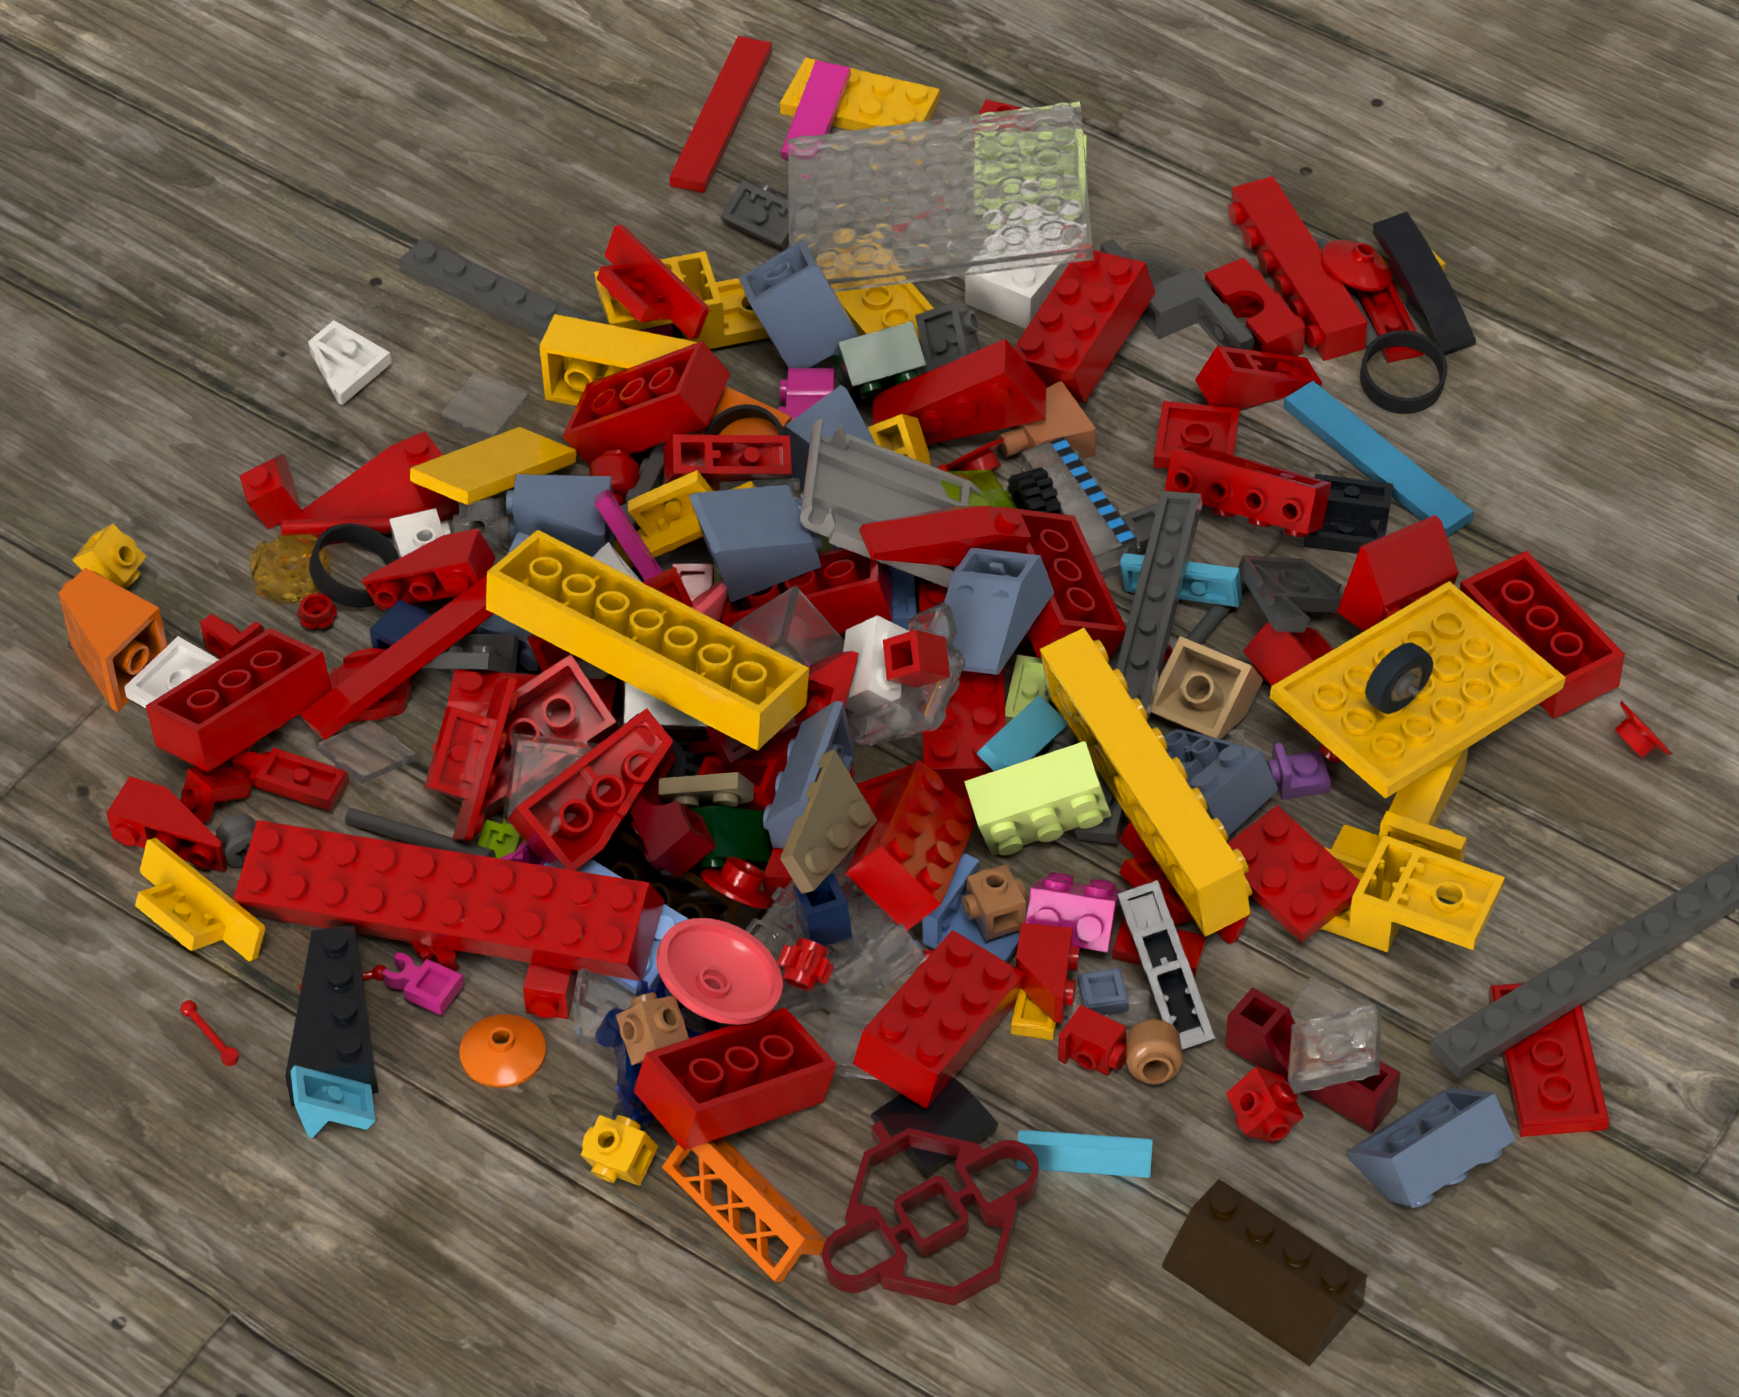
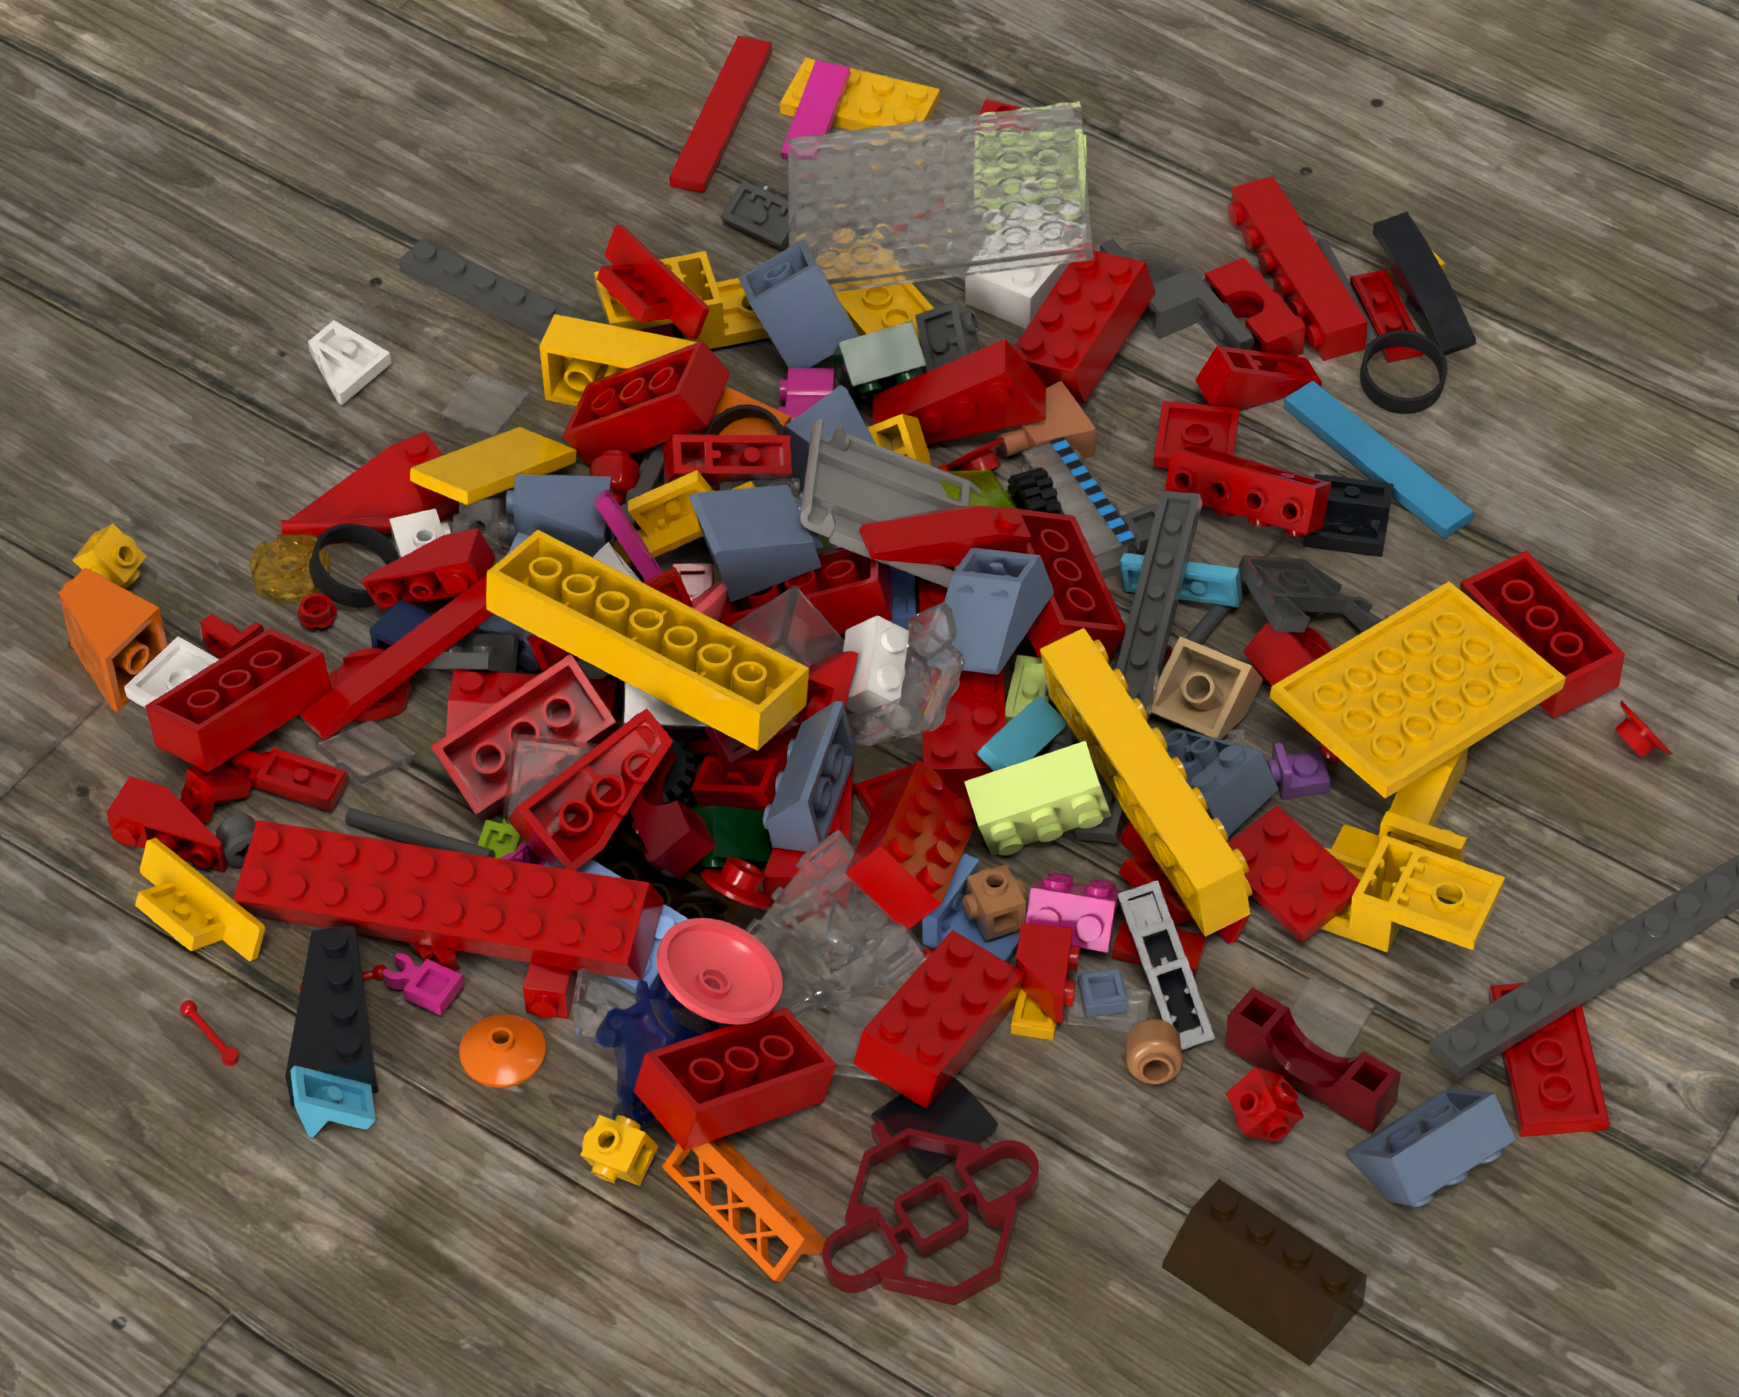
(271, 491): red slope -> none
(467, 755): red bracket -> none
(650, 1025): medium nougat brick -> none
(707, 790): dark tan wing -> none
(805, 964): red gear -> none
(824, 912): dark blue brick -> none
(829, 827): dark tan wing -> none
(916, 658): red brick -> none
(1089, 1153): medium azure tile -> none
(1093, 1041): red brick -> none
(1335, 1049): clear plate -> none
(1356, 265): red dish -> none
(1397, 572): red slope -> none
(1399, 678): black wheel -> none

